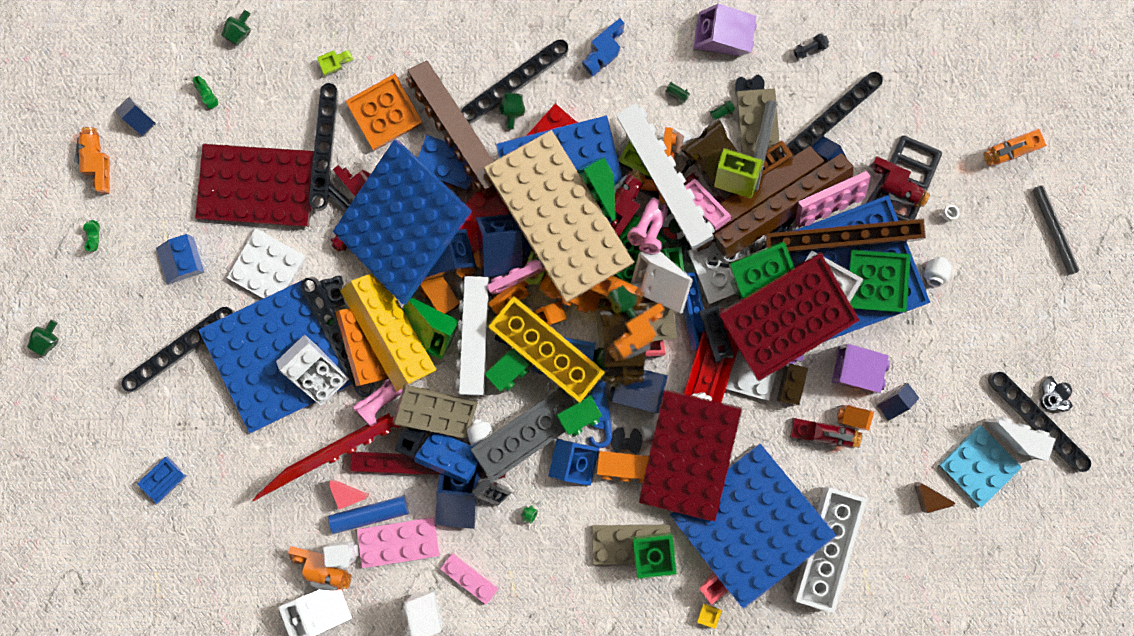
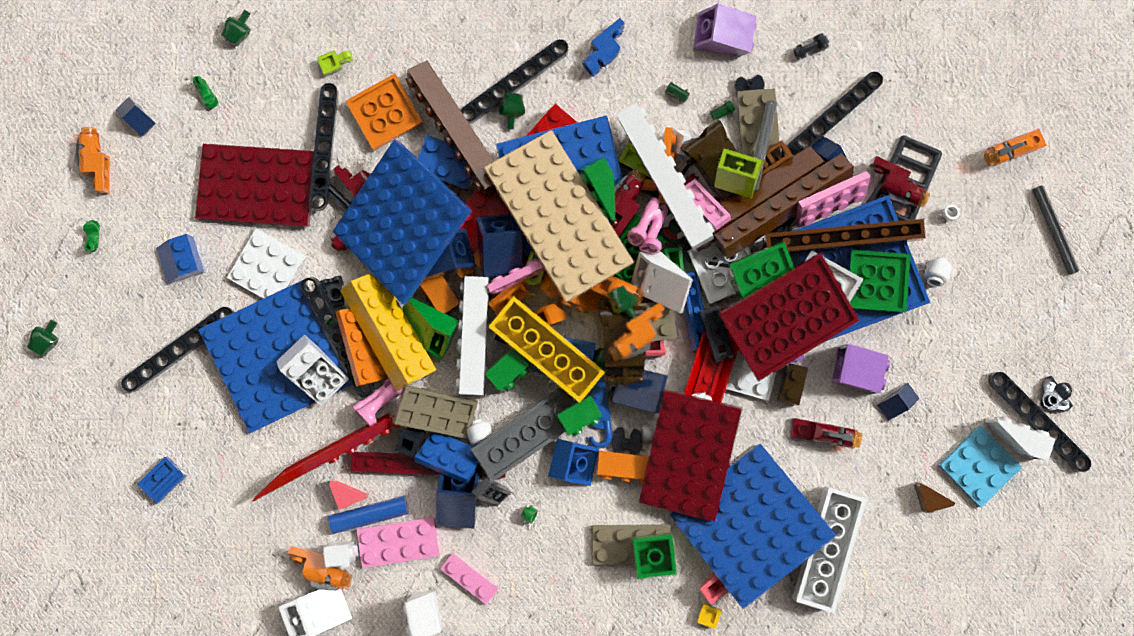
(855, 417): orange slope -> none

